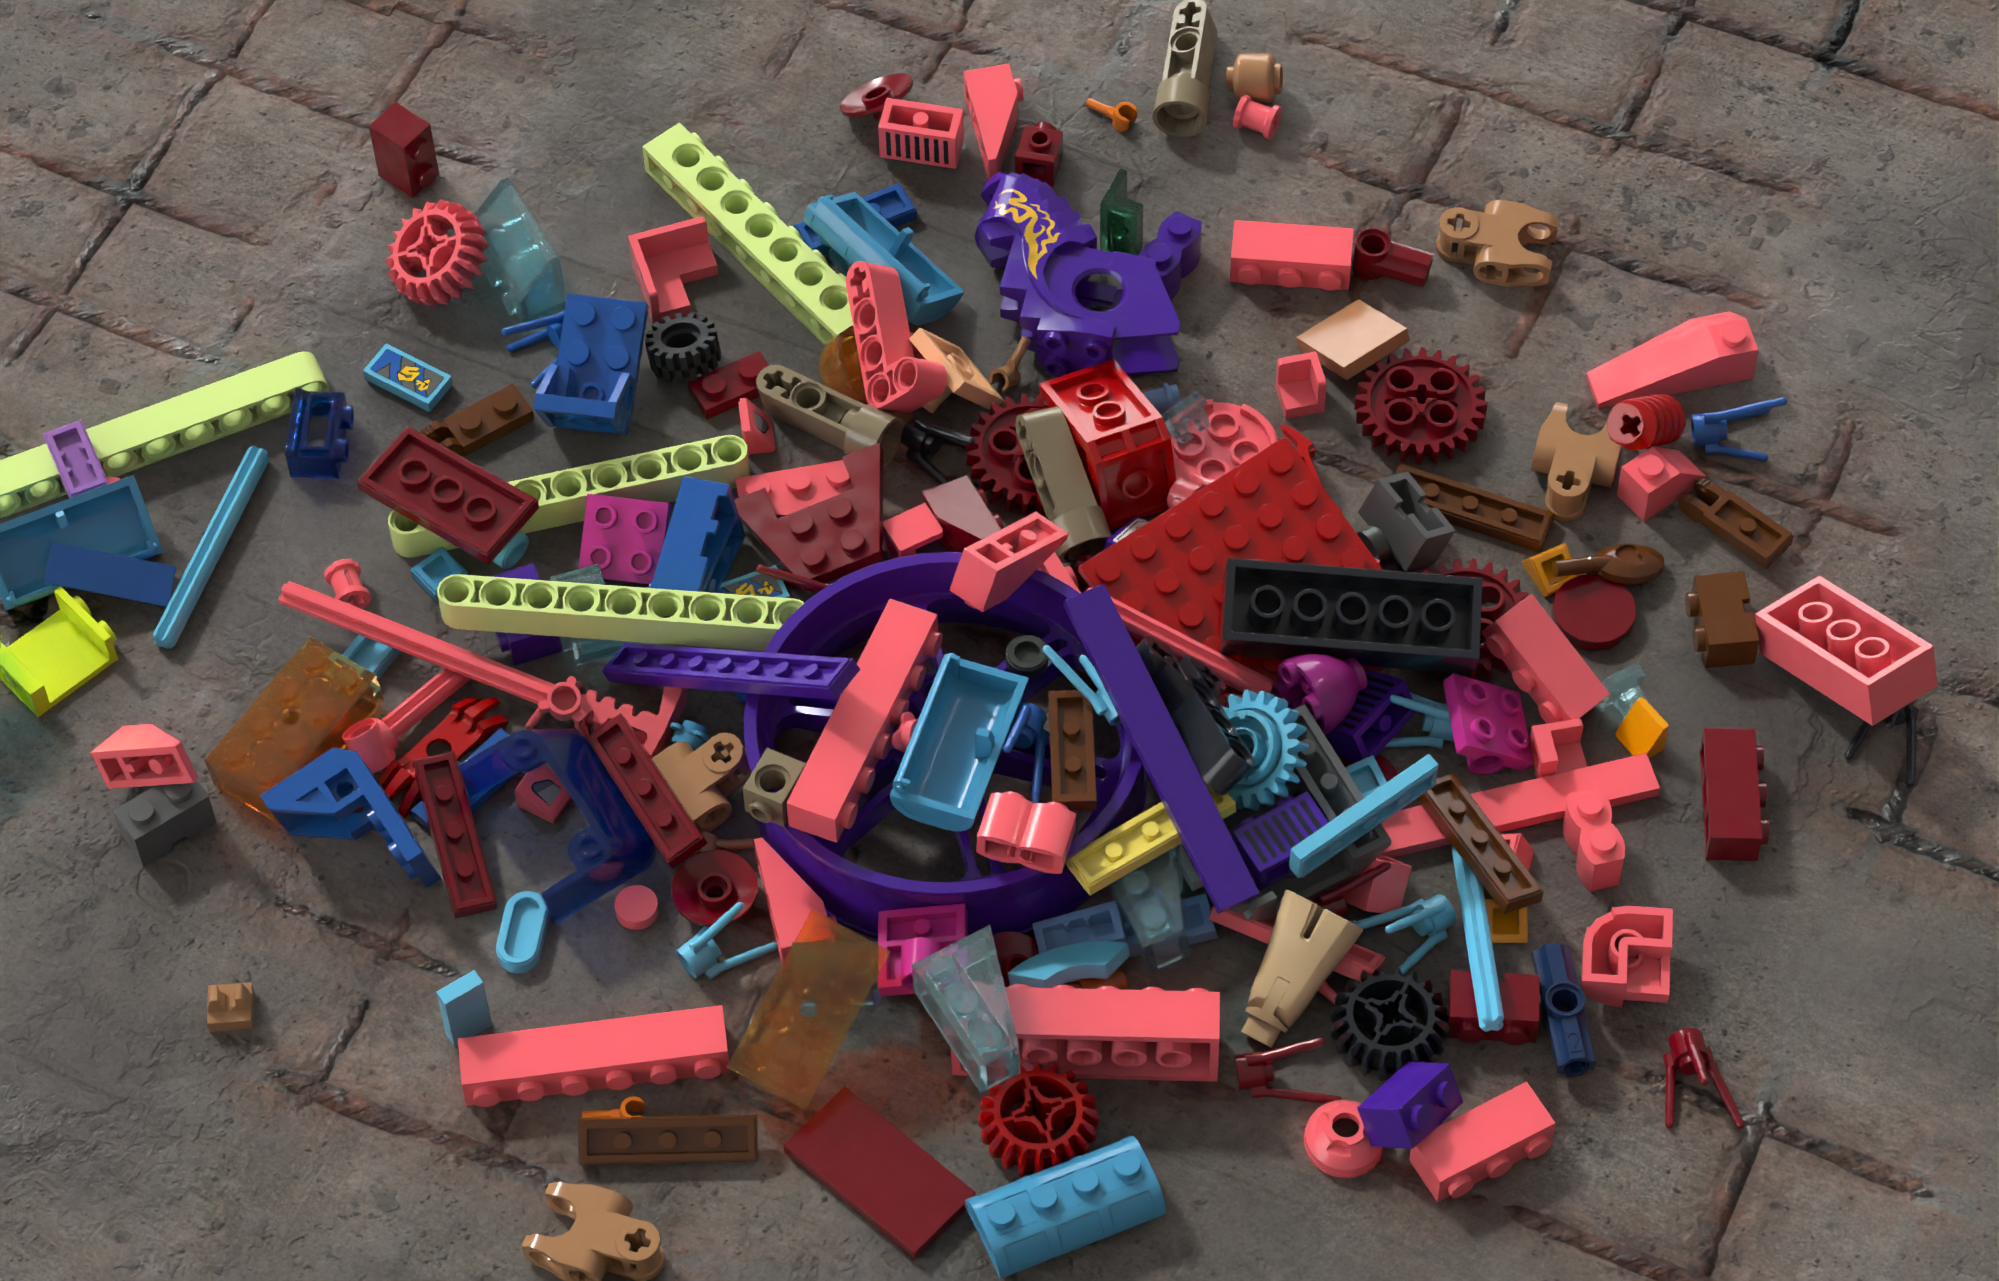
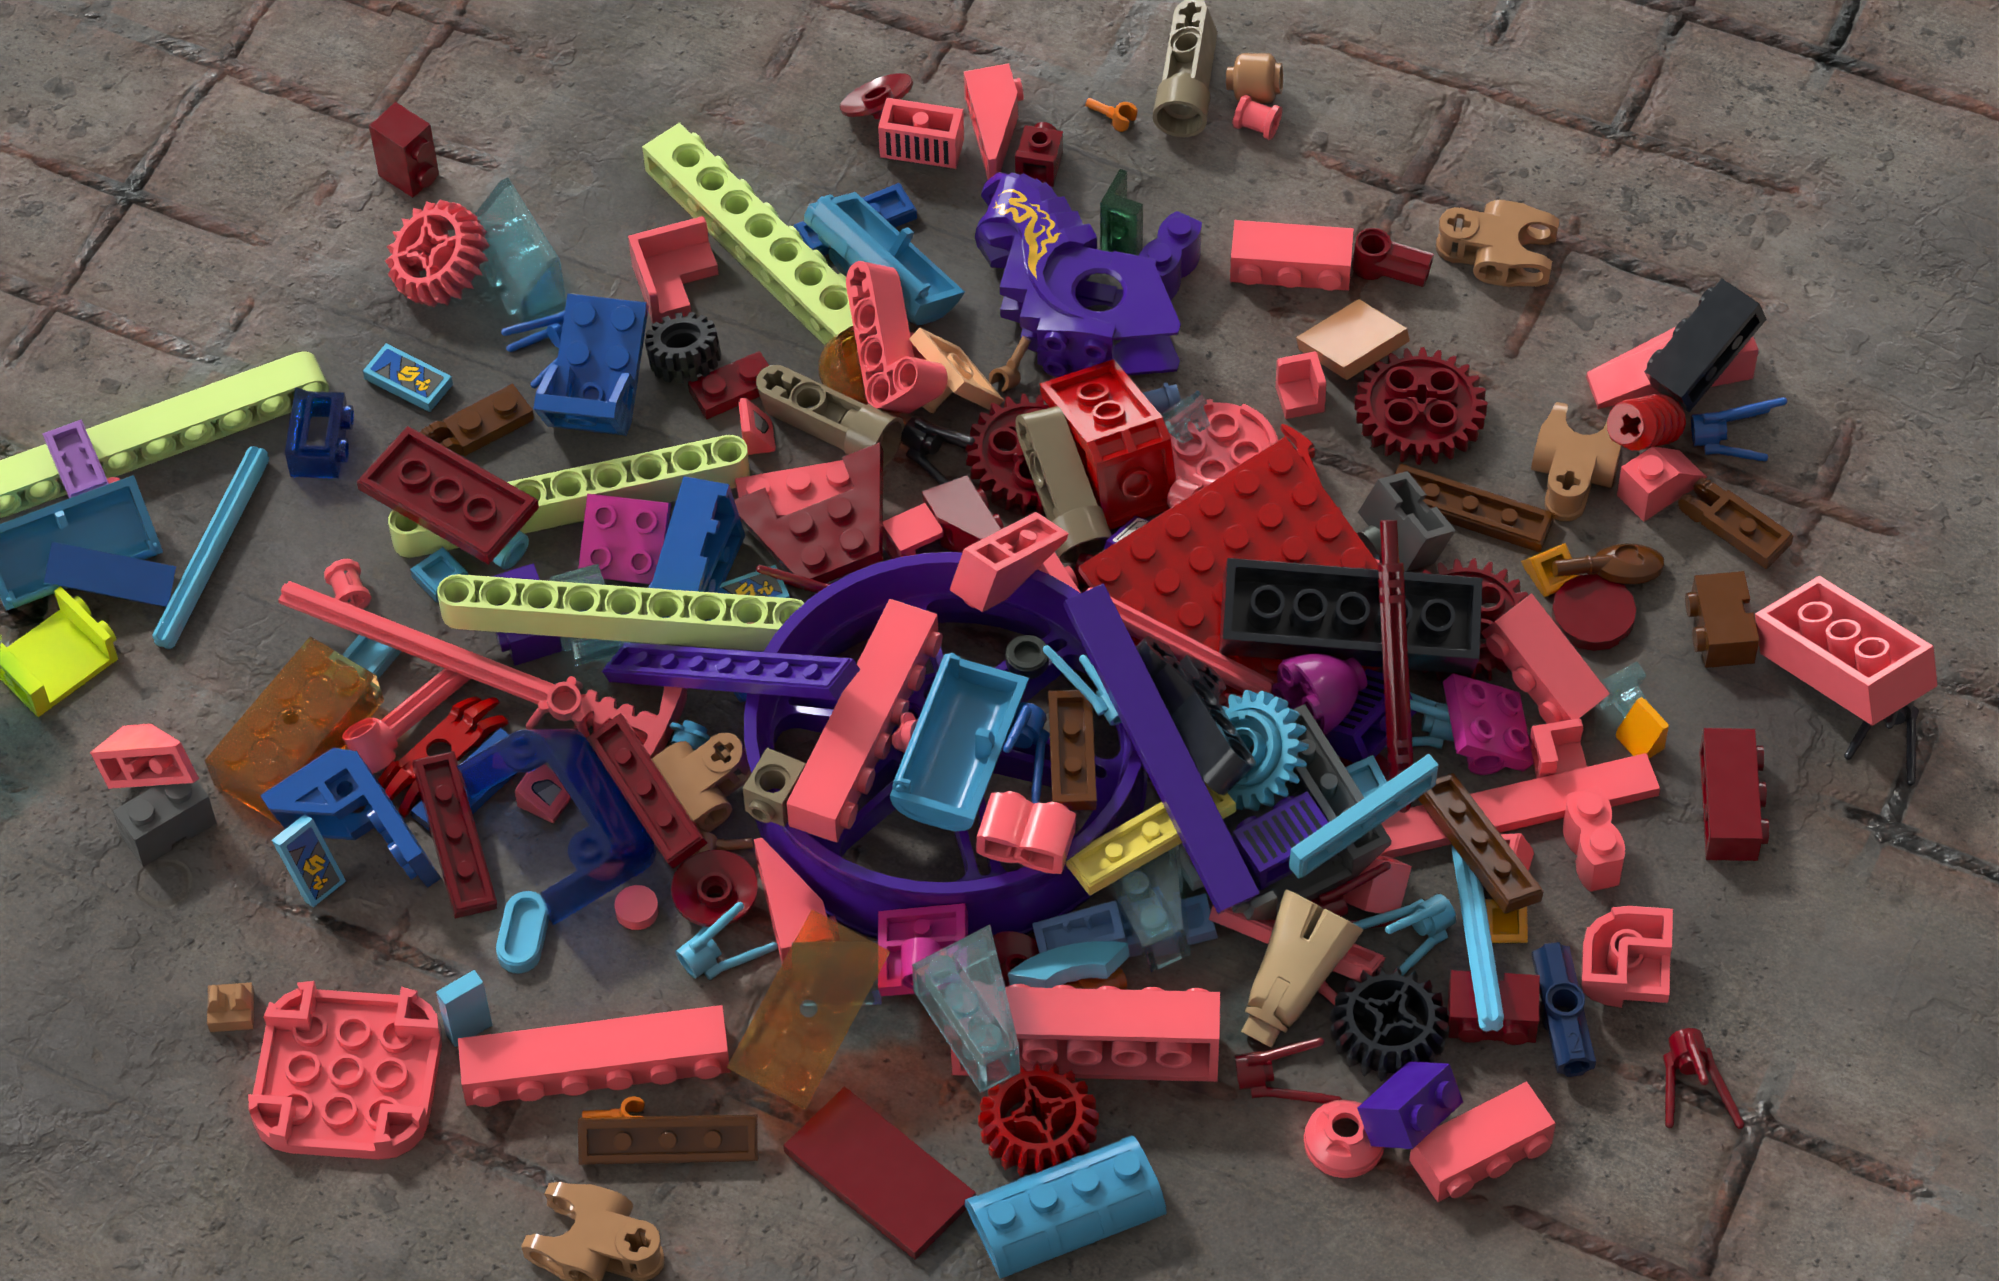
(308, 860): none -> tile
(346, 1073): none -> coral tile
(1395, 653): none -> dark red axle
(1705, 344): none -> black brick

